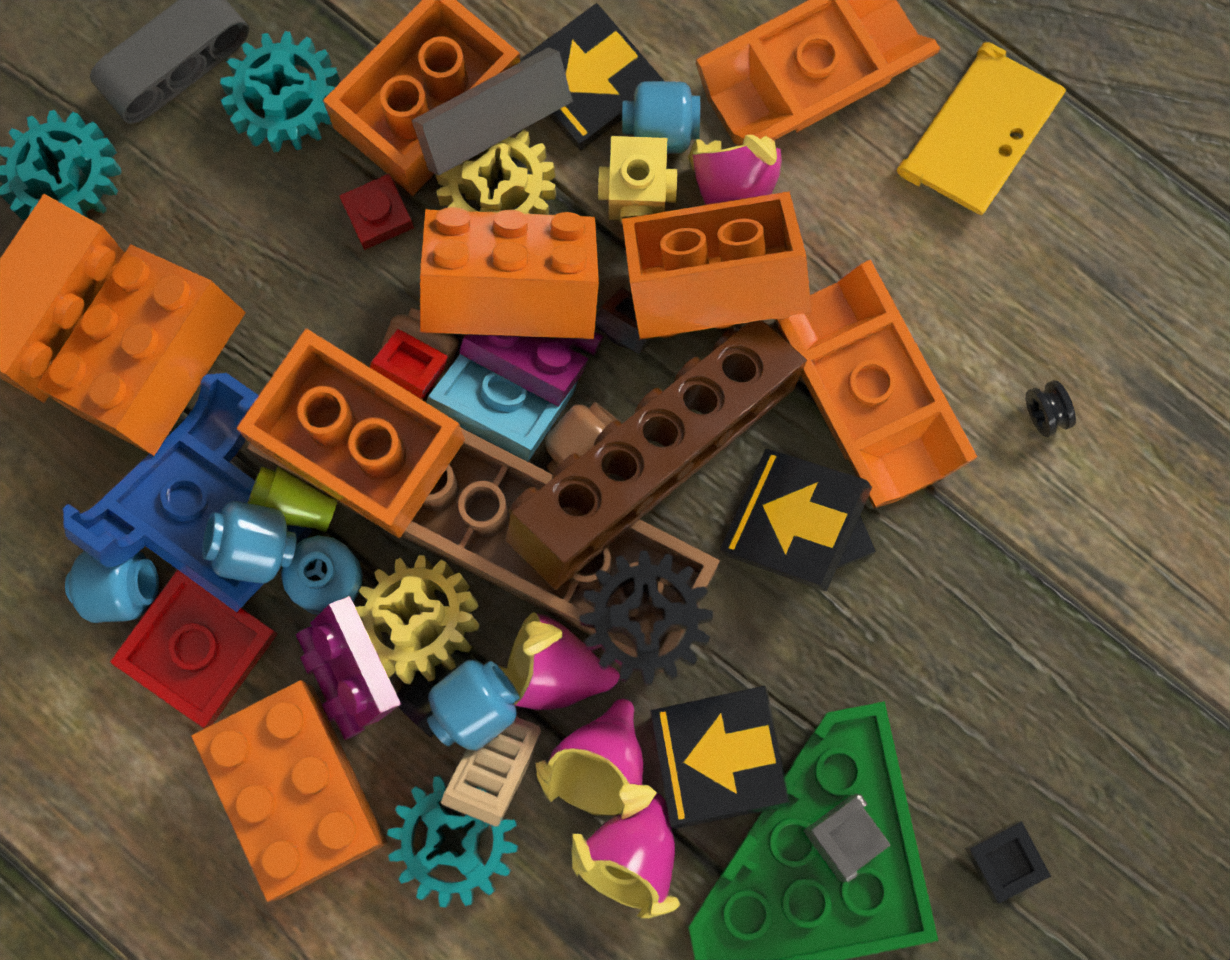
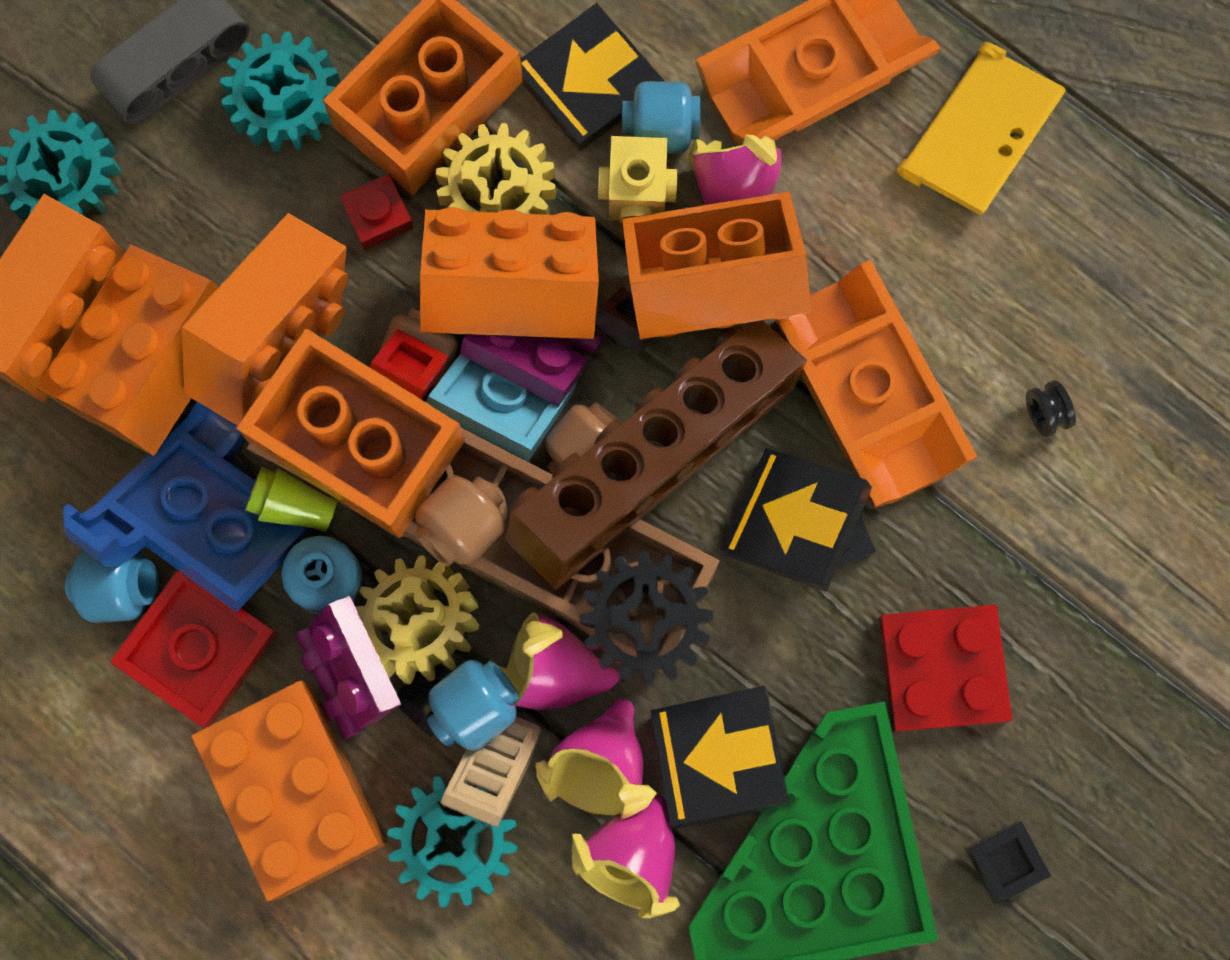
(248, 542): dark azure head -> none
(260, 313): none -> orange brick
(459, 520): none -> medium nougat head
(492, 111): dark grey tile -> none
(847, 837): flat silver panel -> none
(944, 668): none -> red plate

